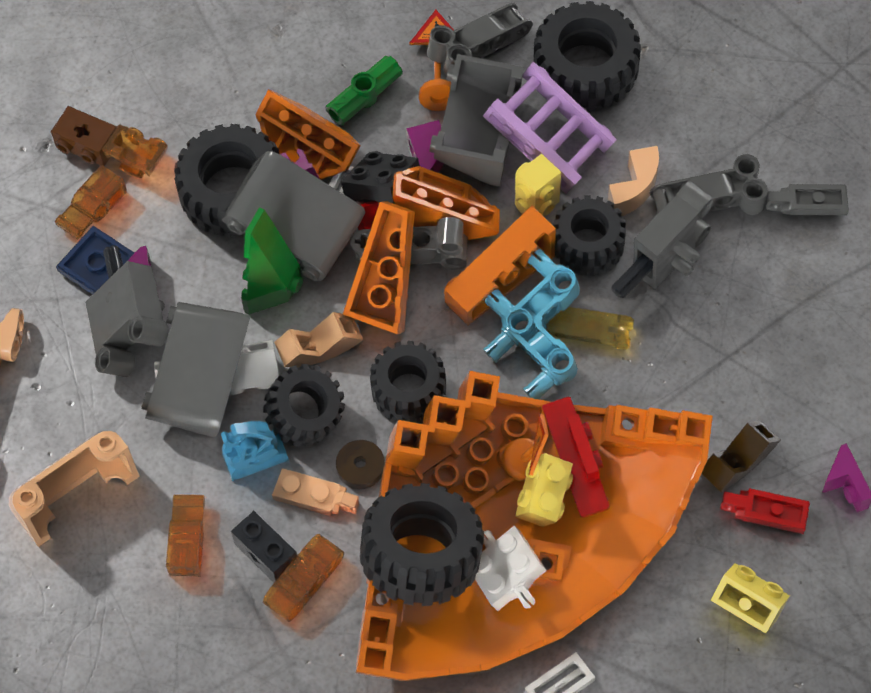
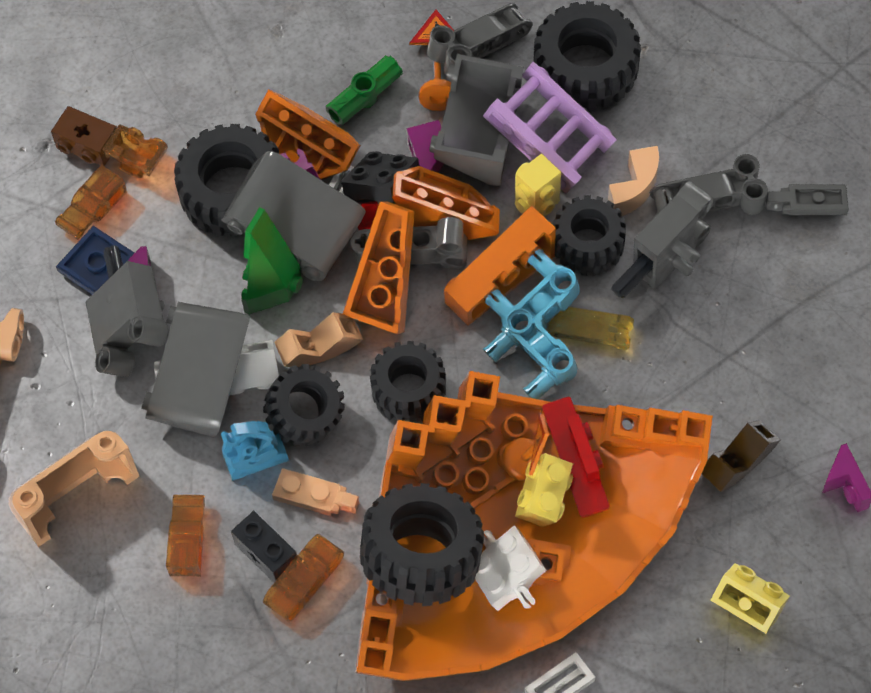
(360, 451): dark brown piece -> none
(768, 509): red hinge -> none

